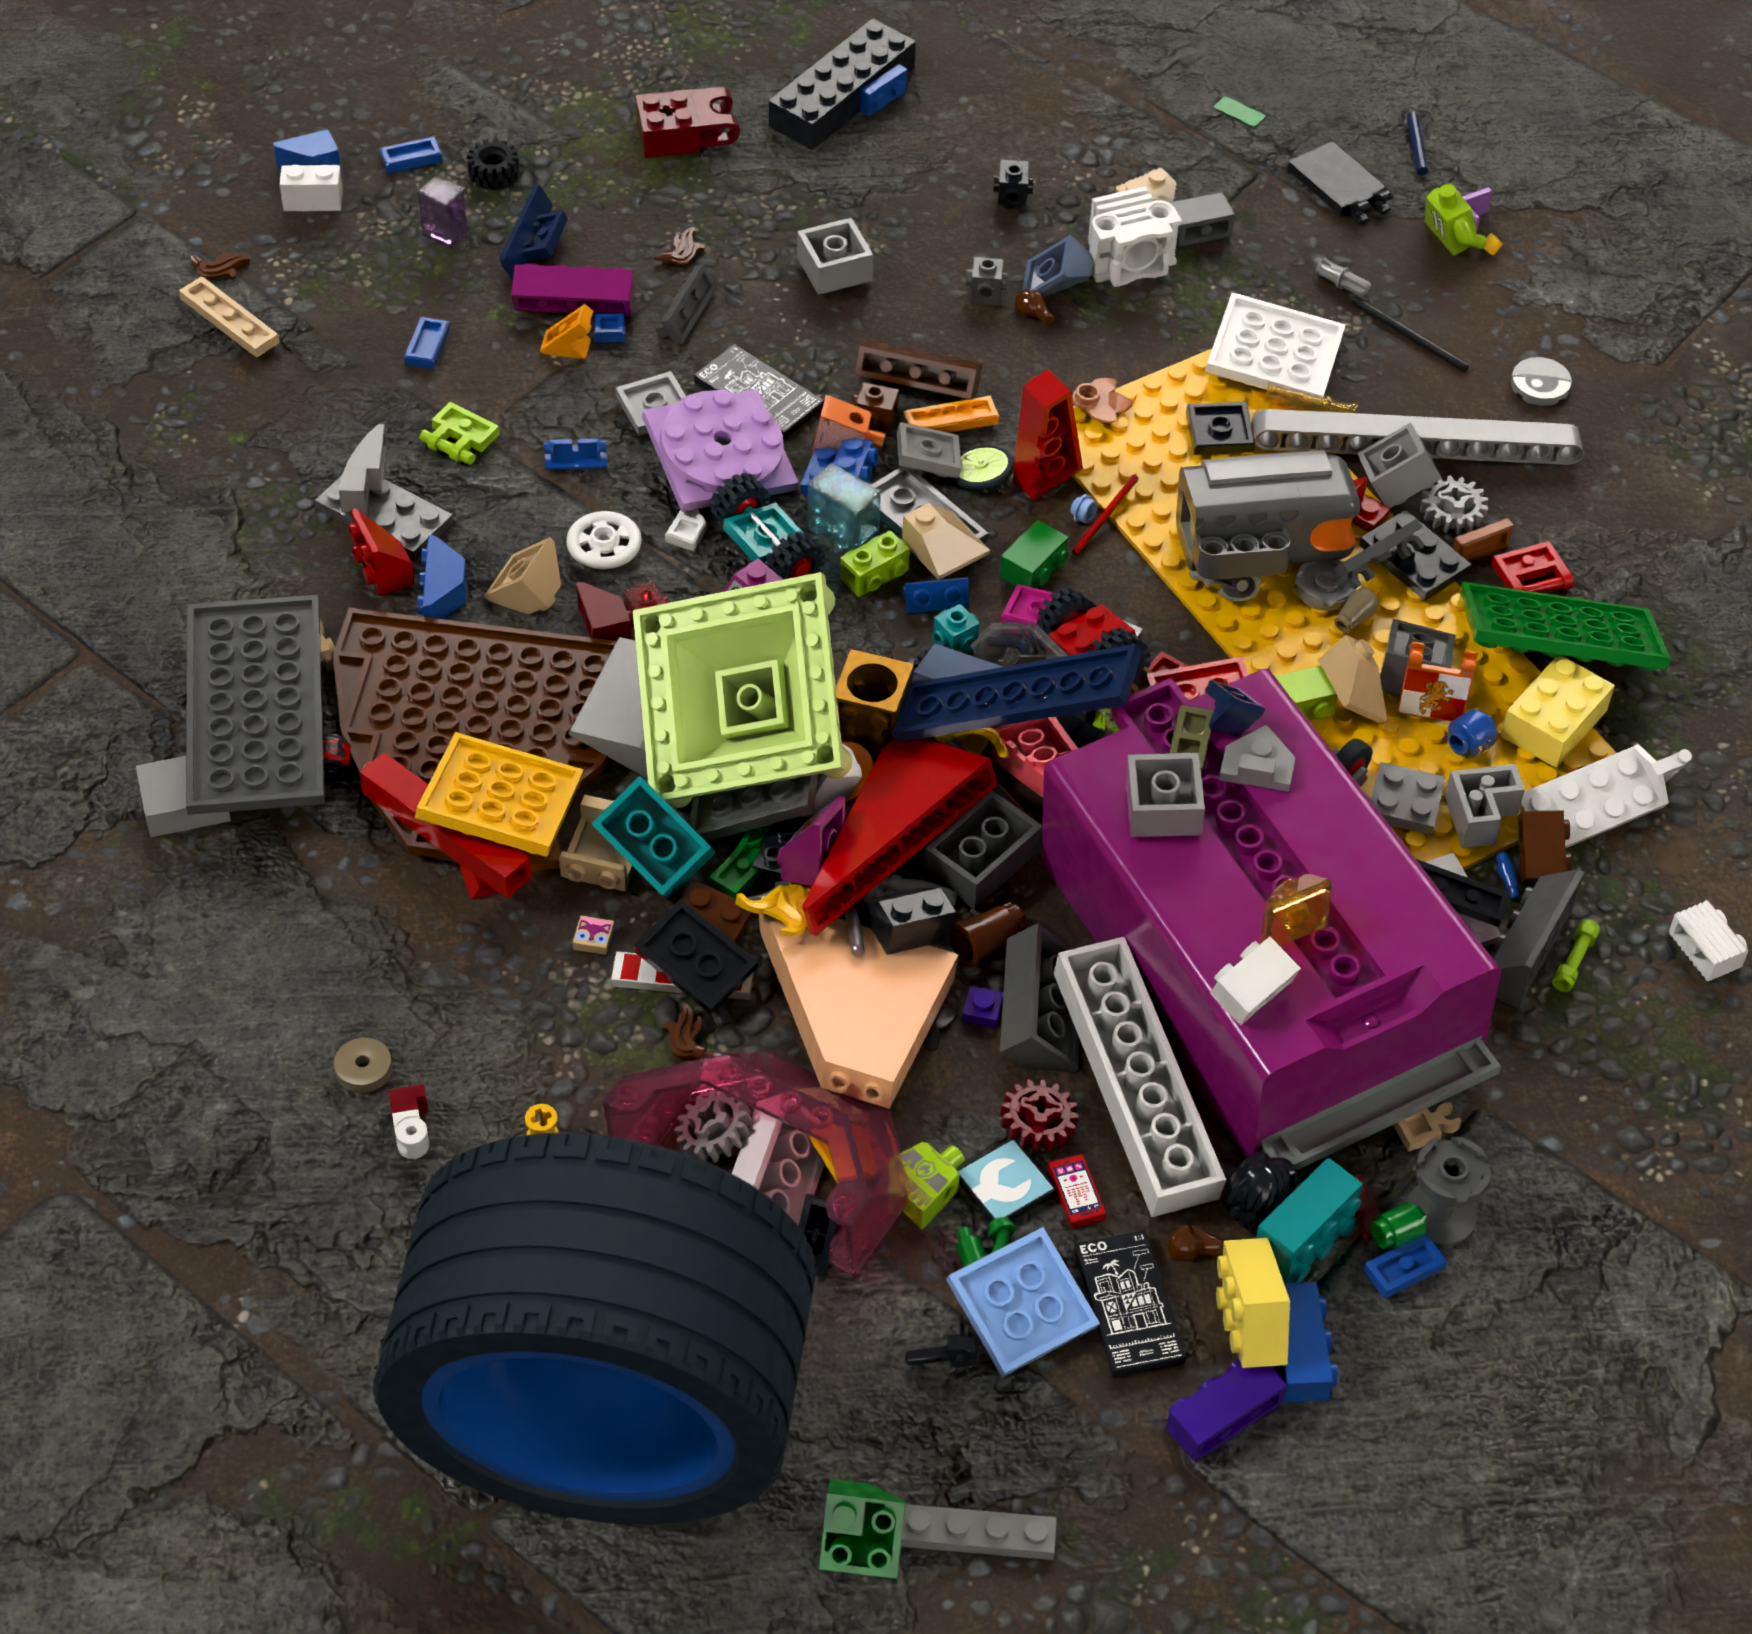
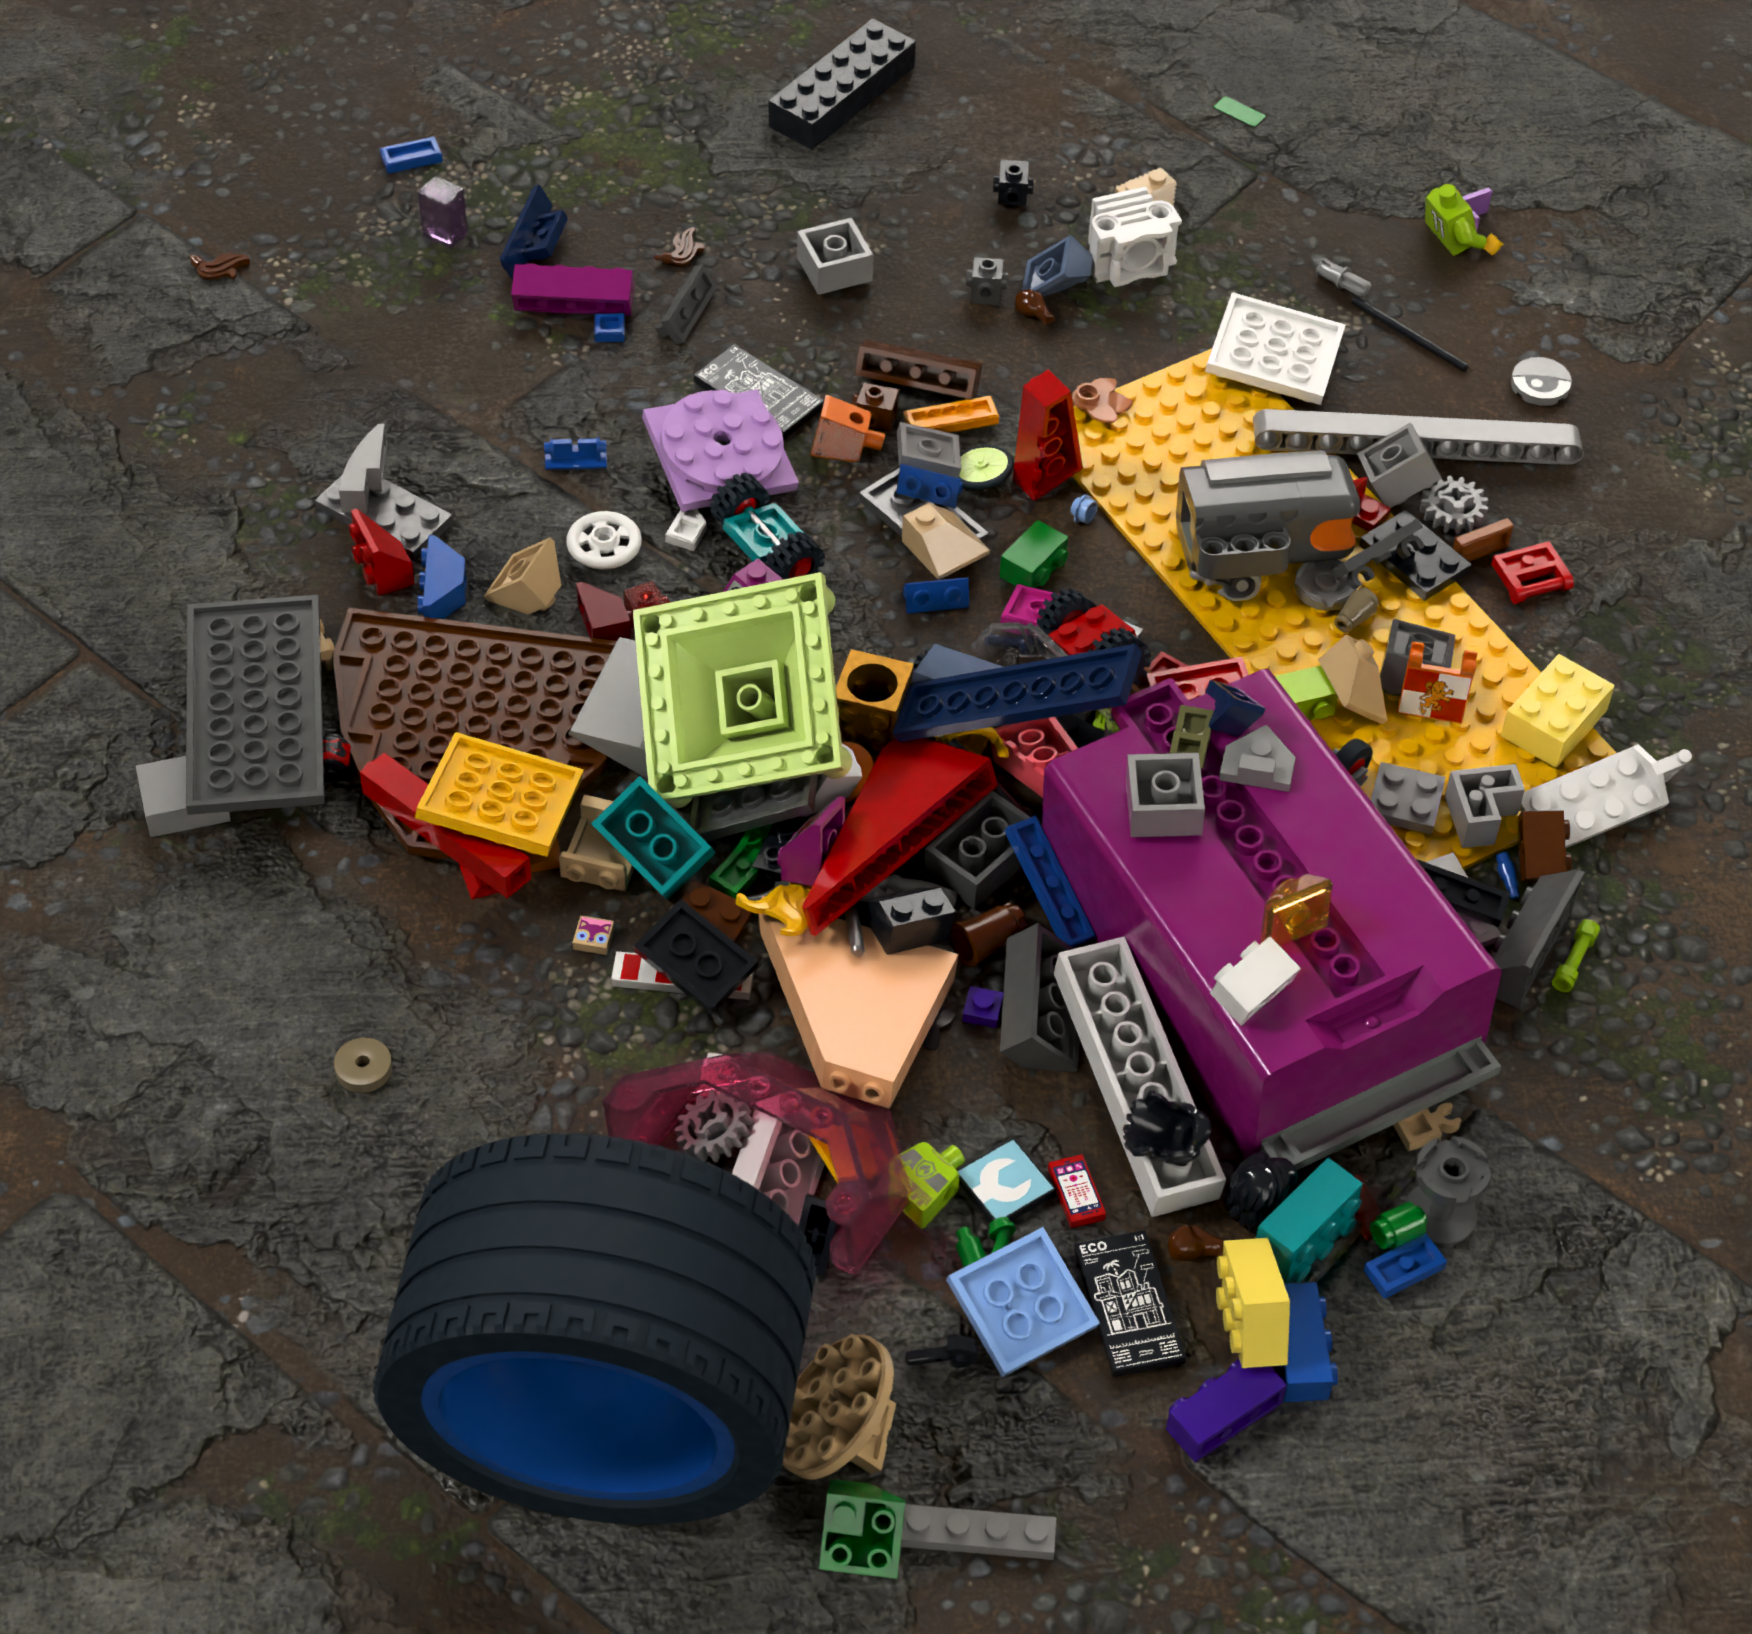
(229, 316): tan plate -> none
(308, 149): slope -> none
(311, 188): white brick -> none
(409, 1128): white leg -> none
(427, 343): blue tile -> none
(463, 426): lime plate -> none
(493, 153): black tyre -> none
(547, 1121): yellow bush -> none
(569, 335): light orange slope -> none
(647, 394): light grey plate -> none
(683, 1035): reddish brown piece -> none
(685, 121): dark red brick -> none
(841, 1409): none -> tan bracket
(843, 508): clear light blue brick -> none
(853, 456): blue plate -> none
(874, 563): lime brick -> none
(883, 90): blue plate -> none
(929, 486): none -> blue hinge
(956, 629): teal brick -> none
(1039, 1115): dark red gear -> none
(1049, 882): none -> blue tile
(1105, 514): red axle -> none
(1165, 1129): none -> black hair
(1204, 219): brick -> none
(1220, 428): black tile -> none
(1305, 402): clear yellow pin -> none
(1340, 182): tile -> none
(1417, 143): dark blue bar -> none
(1472, 733): blue head -> none
(1563, 626): green plate -> none
(1708, 940): white brick -> none

